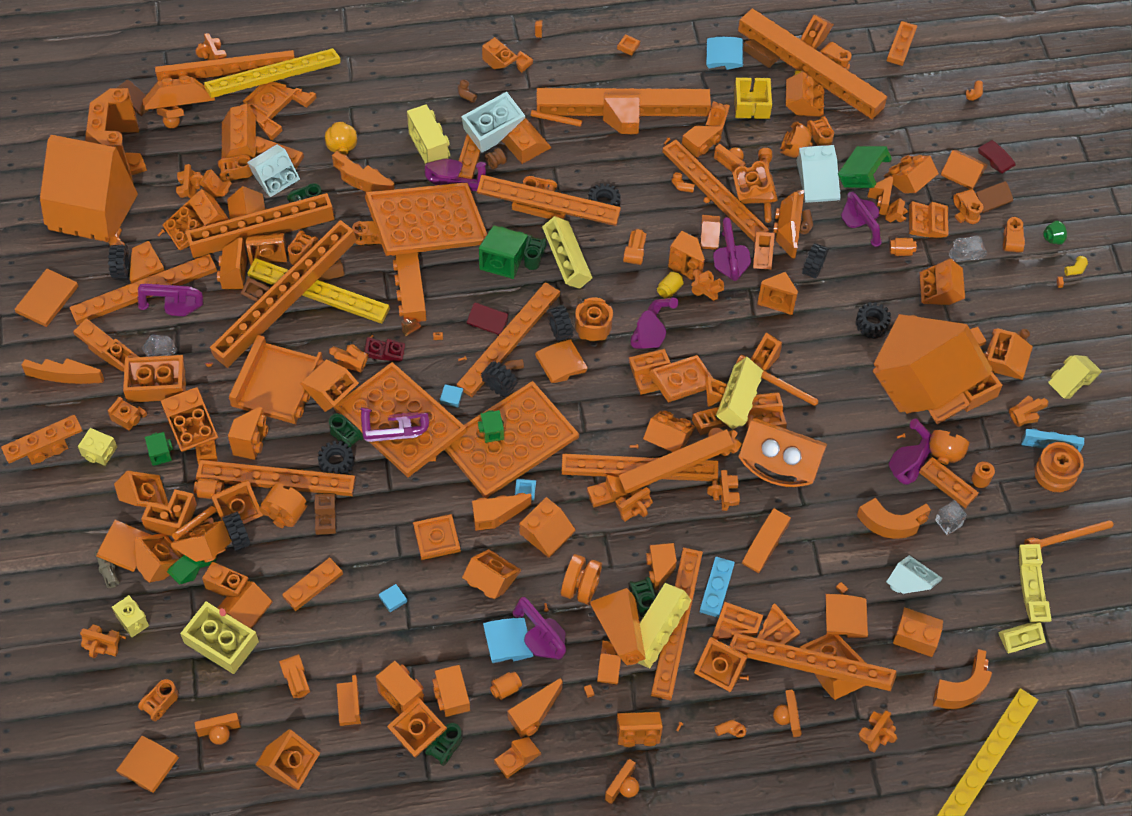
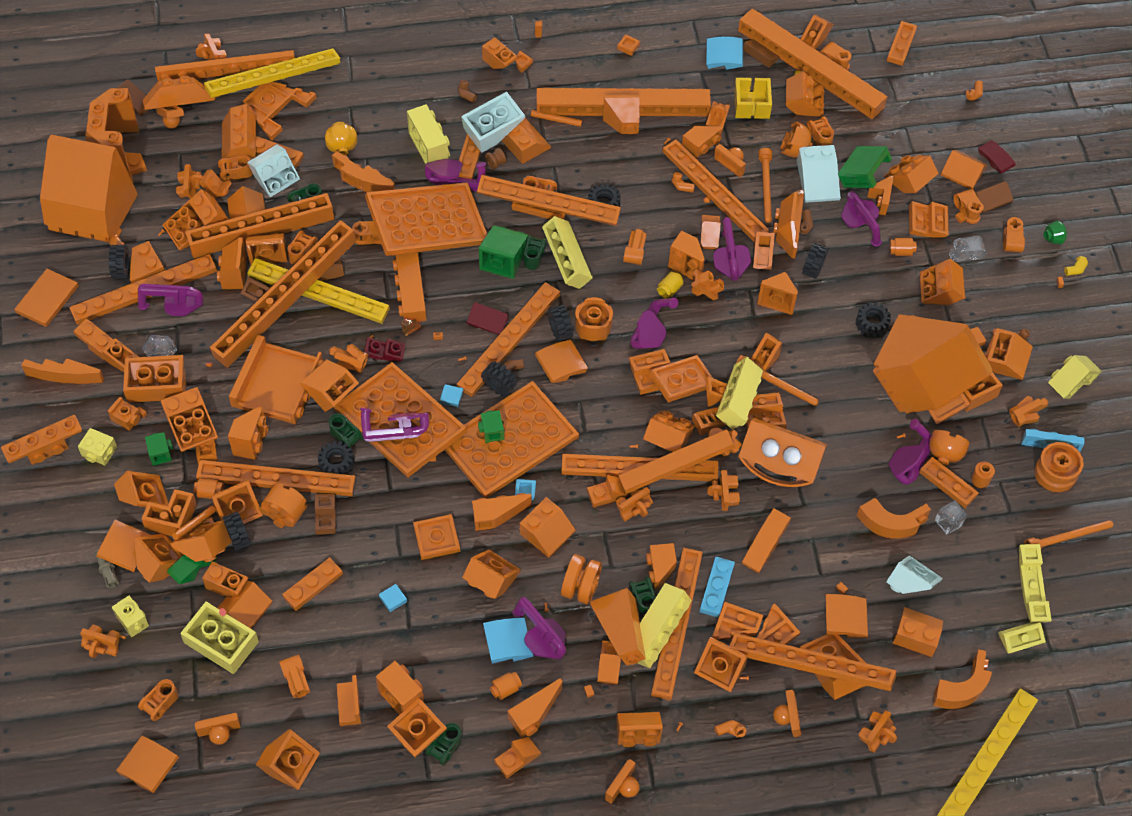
(450, 691): orange brick -> none
(754, 184): orange piece -> none
(896, 211): orange tile -> none

